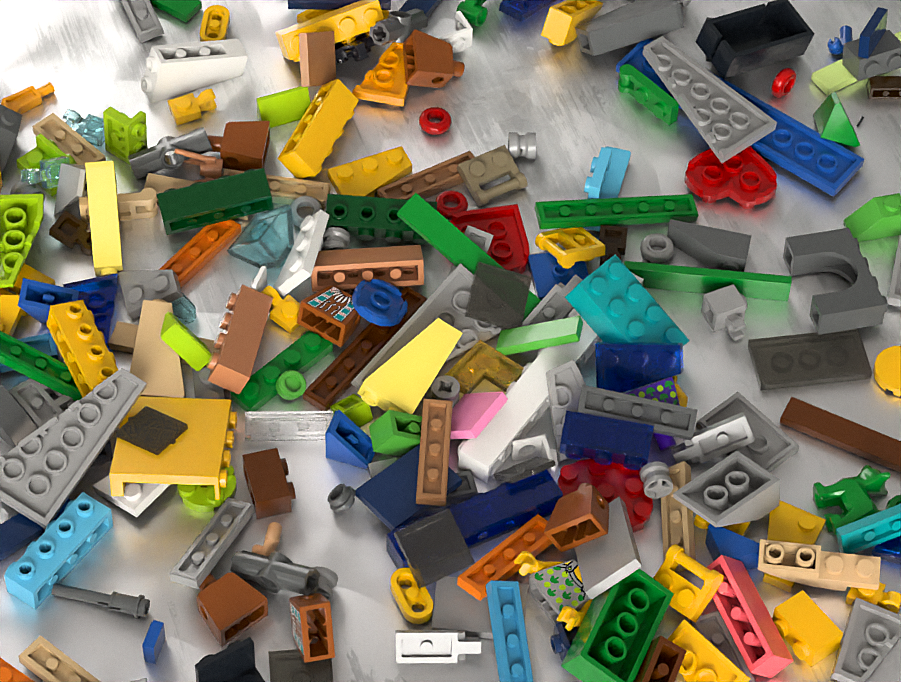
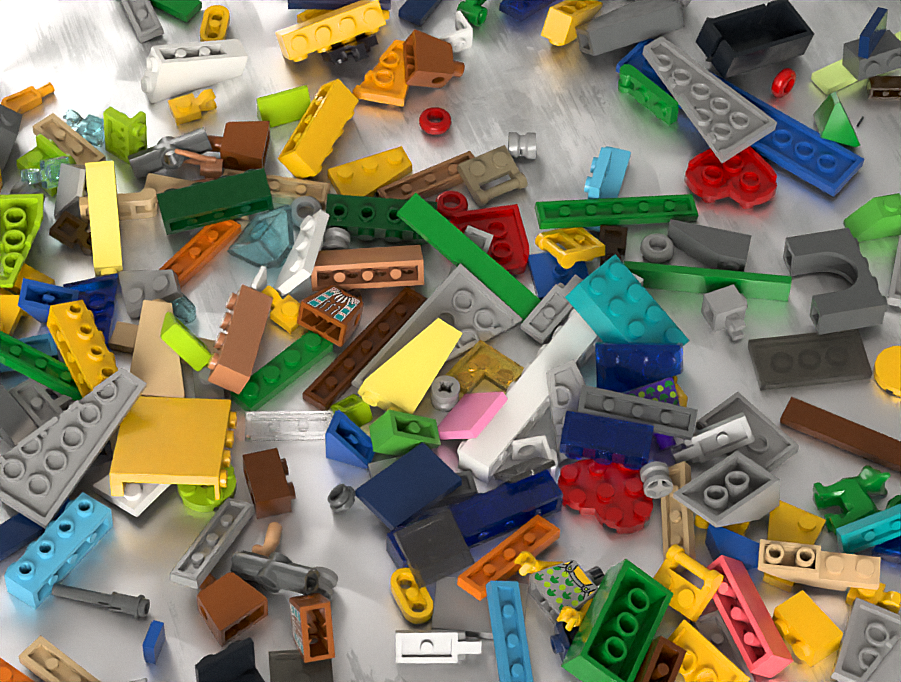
(151, 430): clear smoke piece -> none
(291, 385): bright green tile -> none
(317, 58): medium nougat tile -> none
(379, 302): blue tile -> none
(398, 26): dark grey piece -> none
(434, 452): medium nougat tile -> none
(498, 296): clear smoke tile -> none
(540, 335): bright green tile -> none
(578, 518): dark orange torso -> none
(611, 556): light grey tile -> none
(845, 34): blue arm -> none

